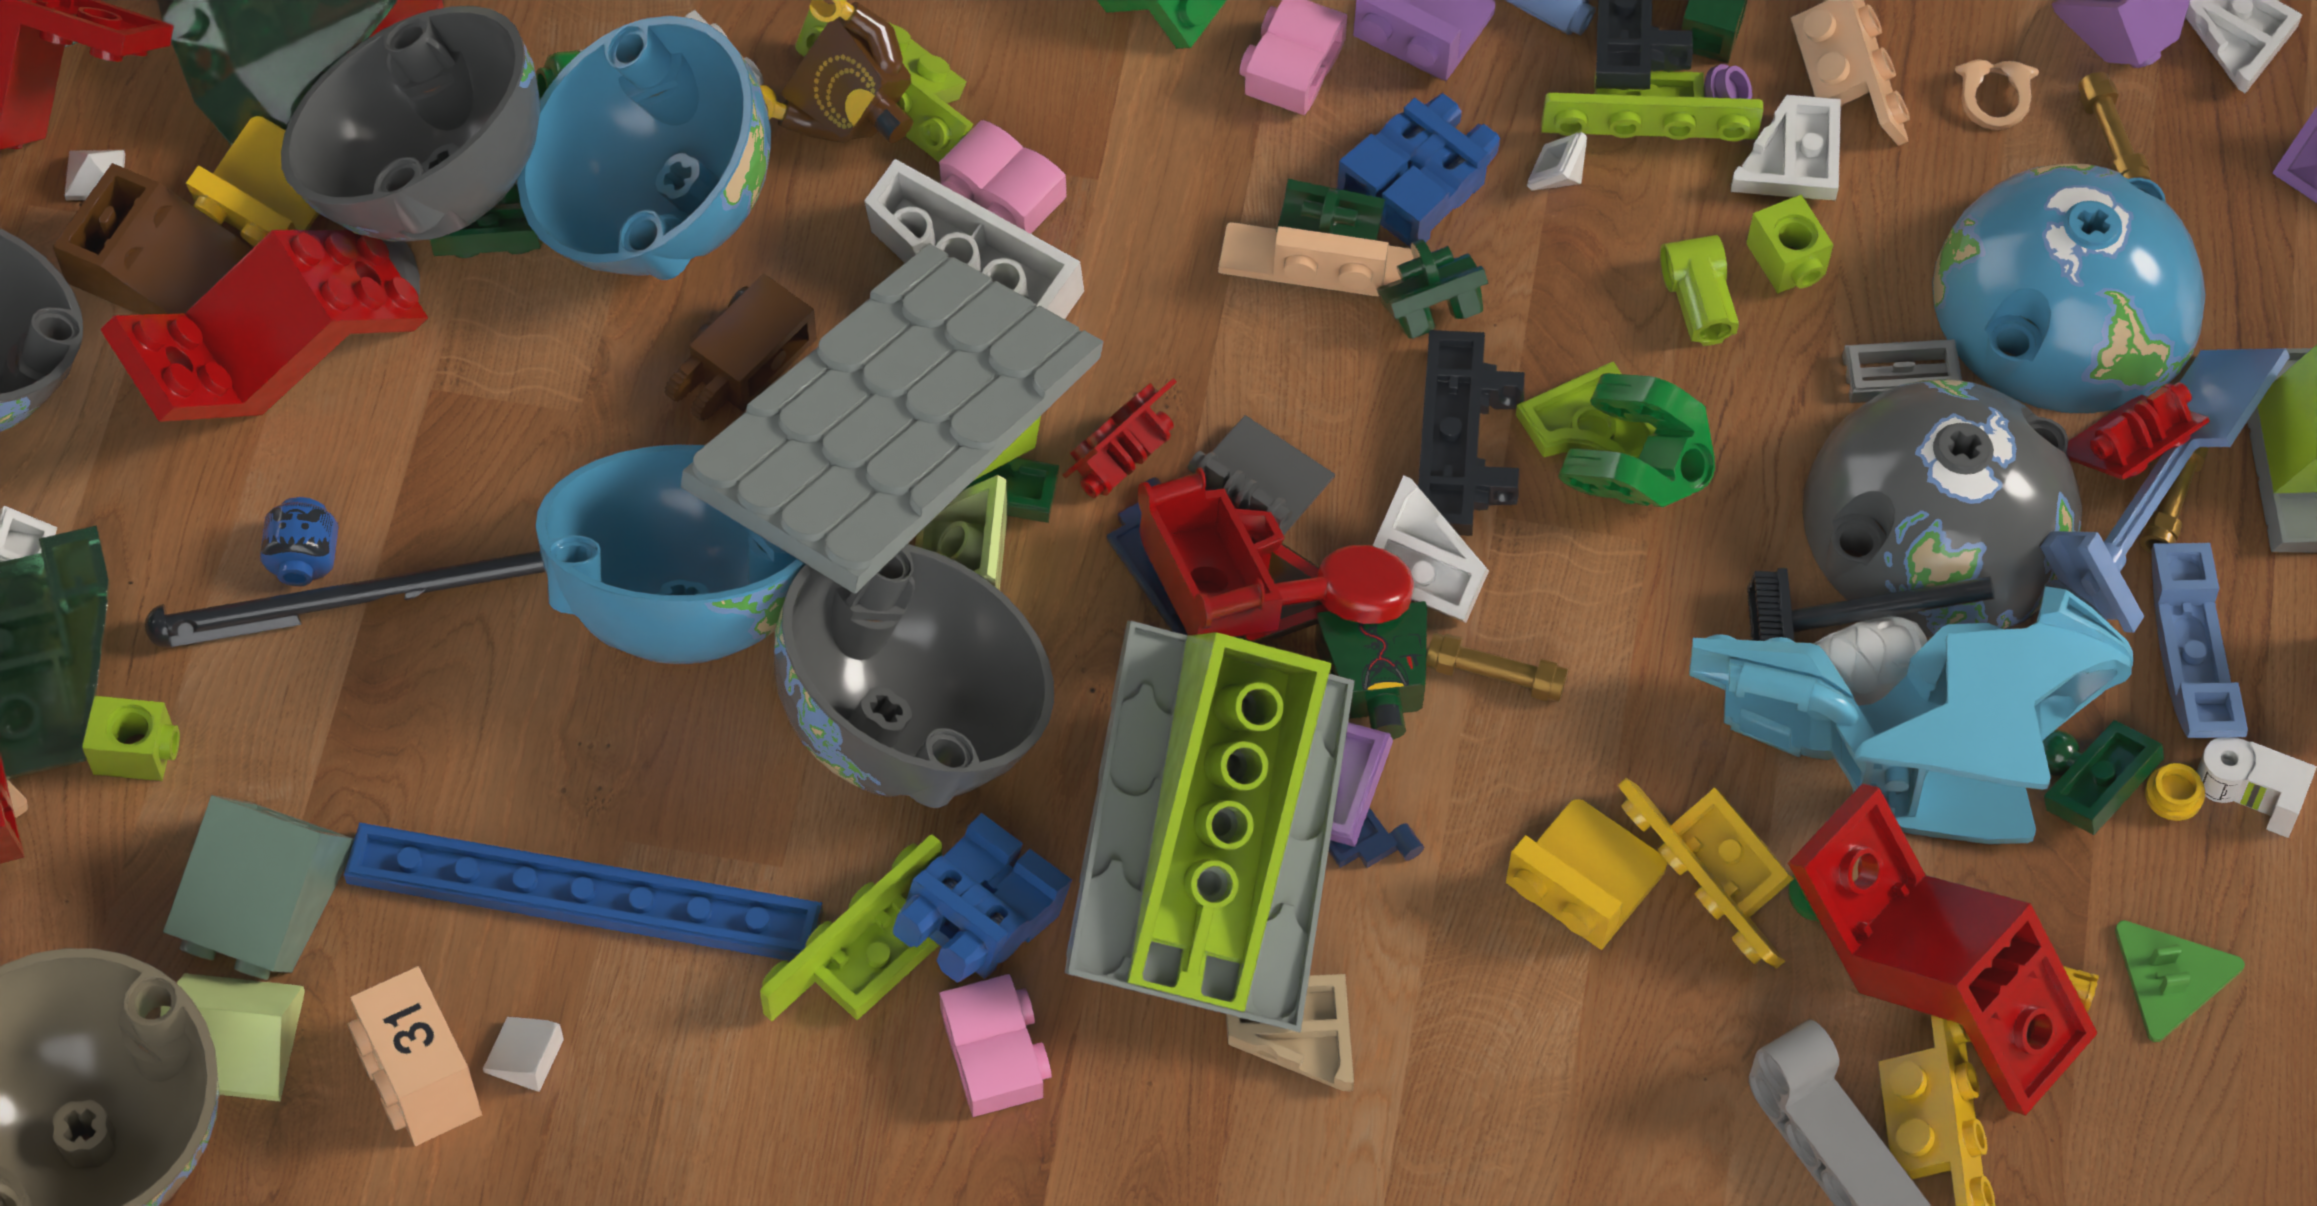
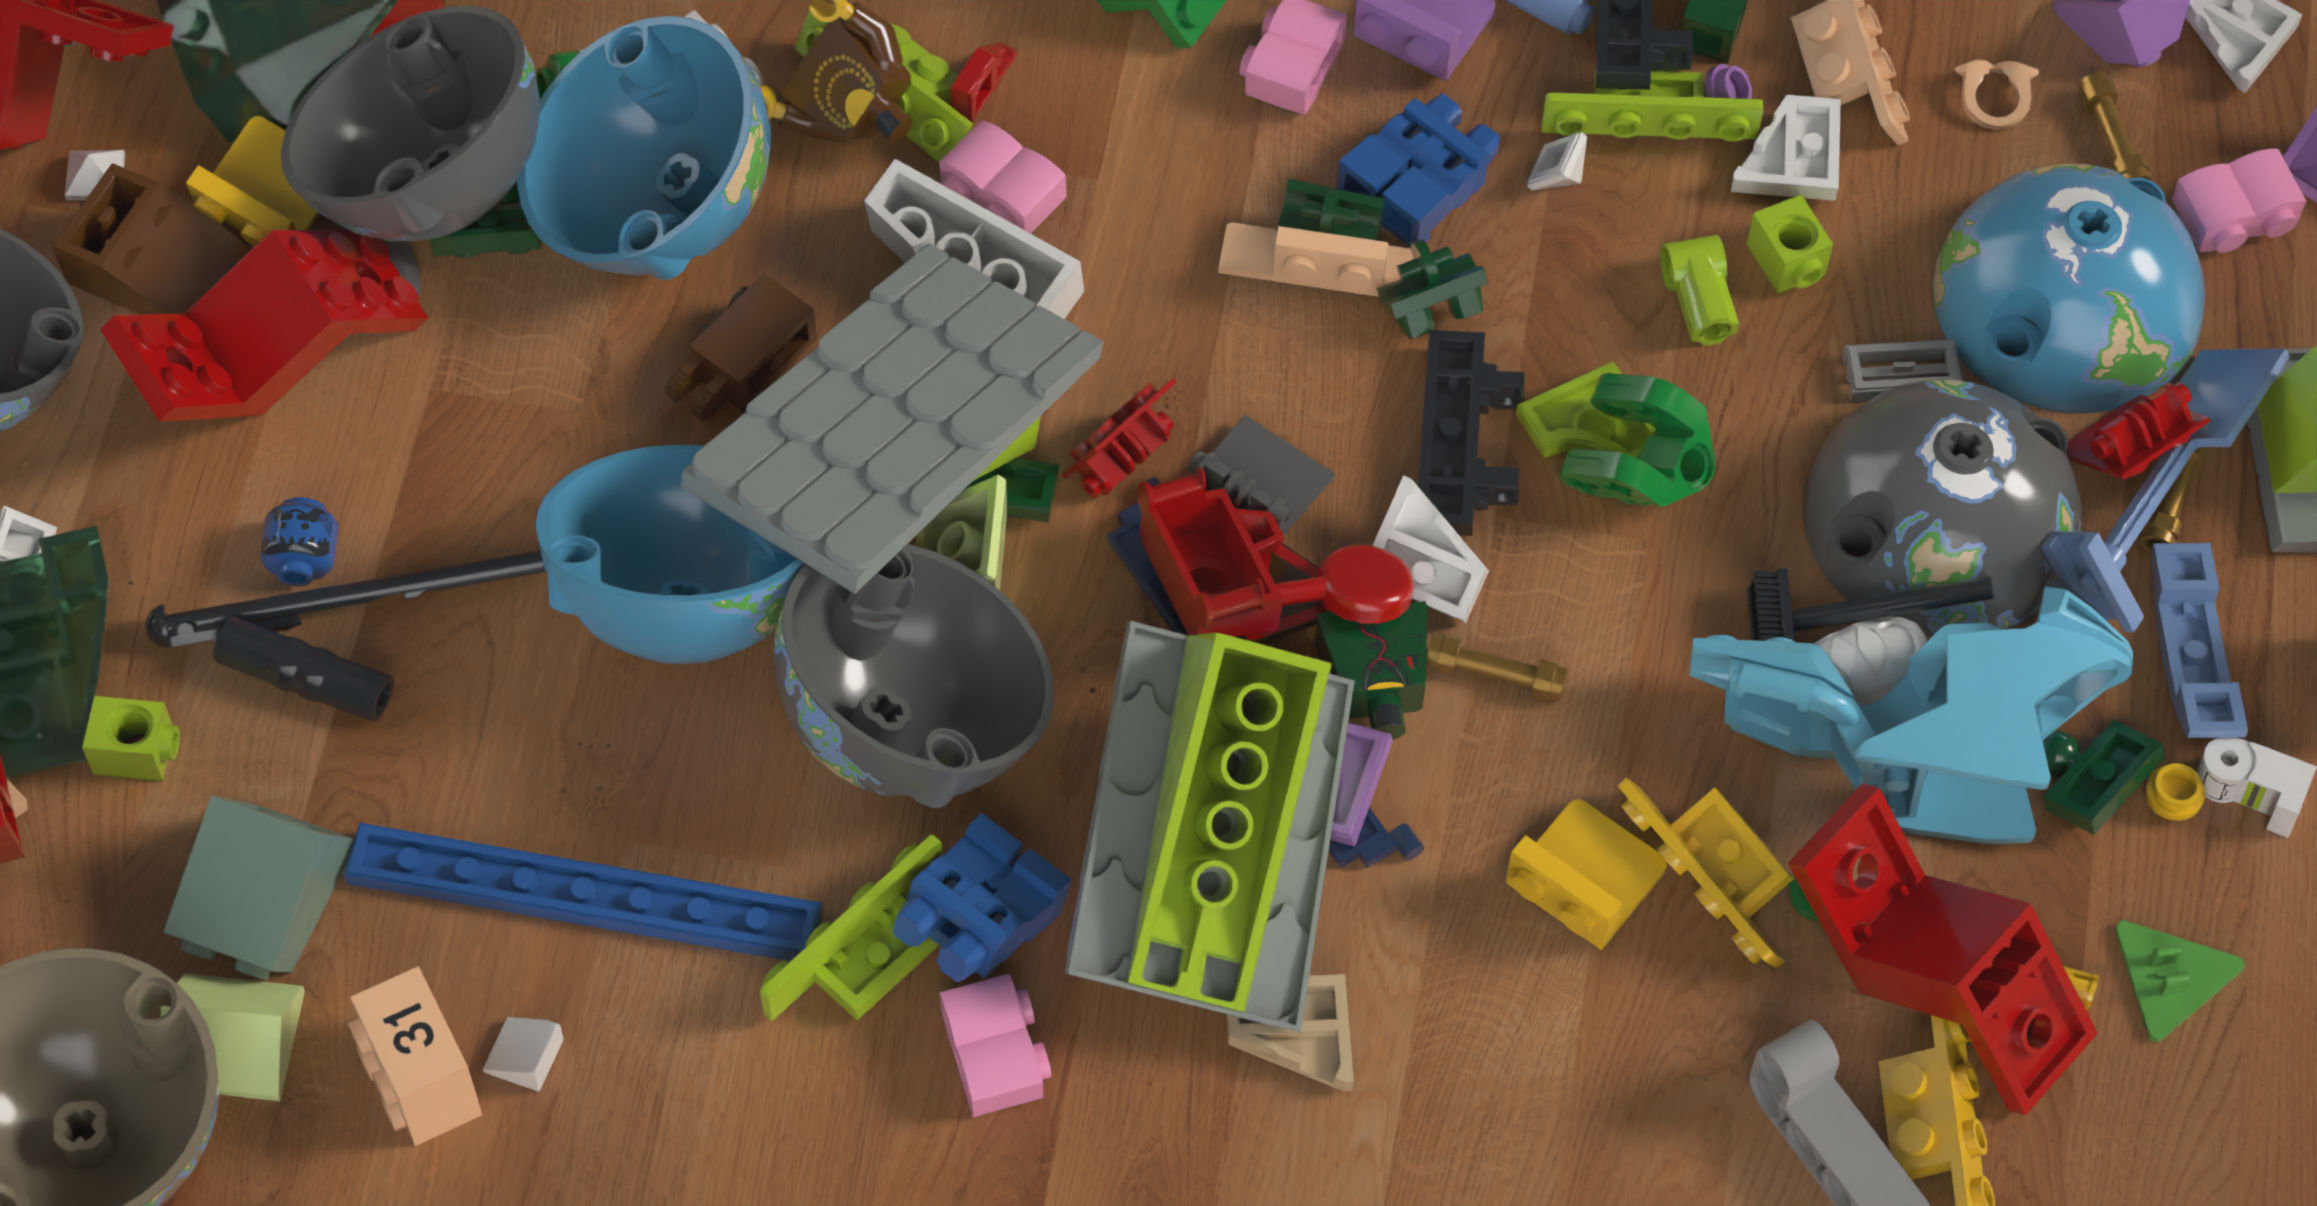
(303, 669): none -> black axle
(981, 78): none -> red tile
(2239, 201): none -> bright pink brick

